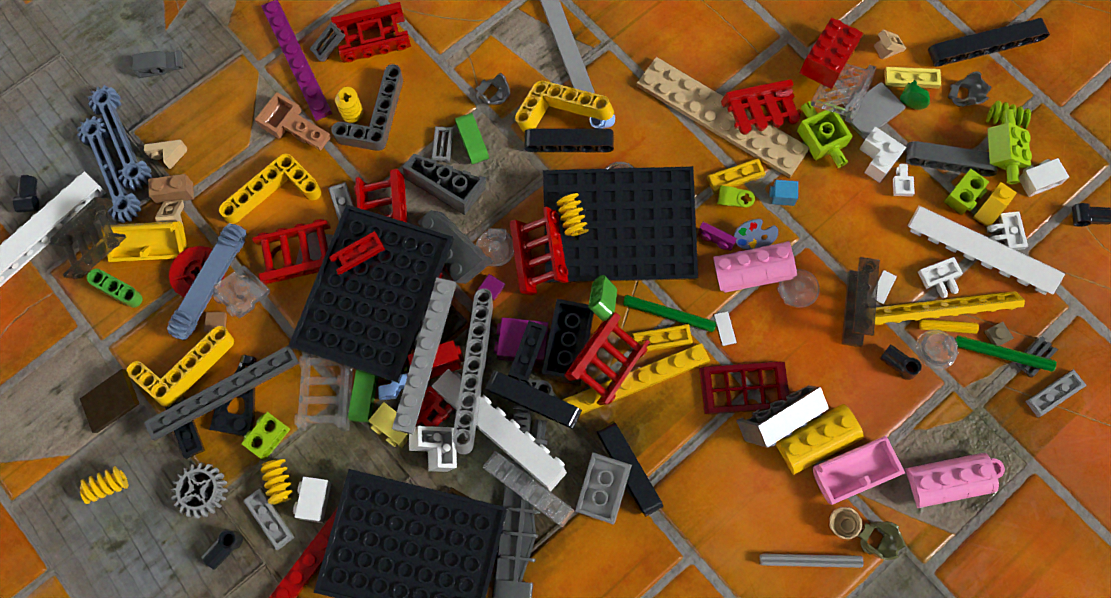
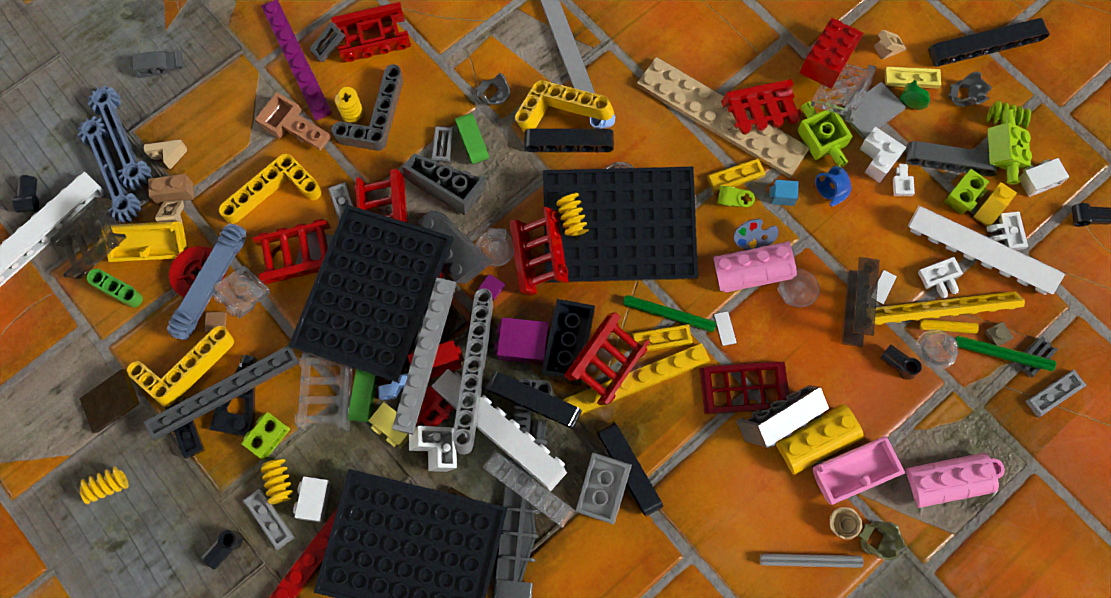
(183, 497): light grey gear -> none
(358, 252): red hinge -> none
(528, 351): black plate -> none
(603, 297): bright green beam -> none
(722, 239): magenta plate -> none
(842, 183): none -> blue piece

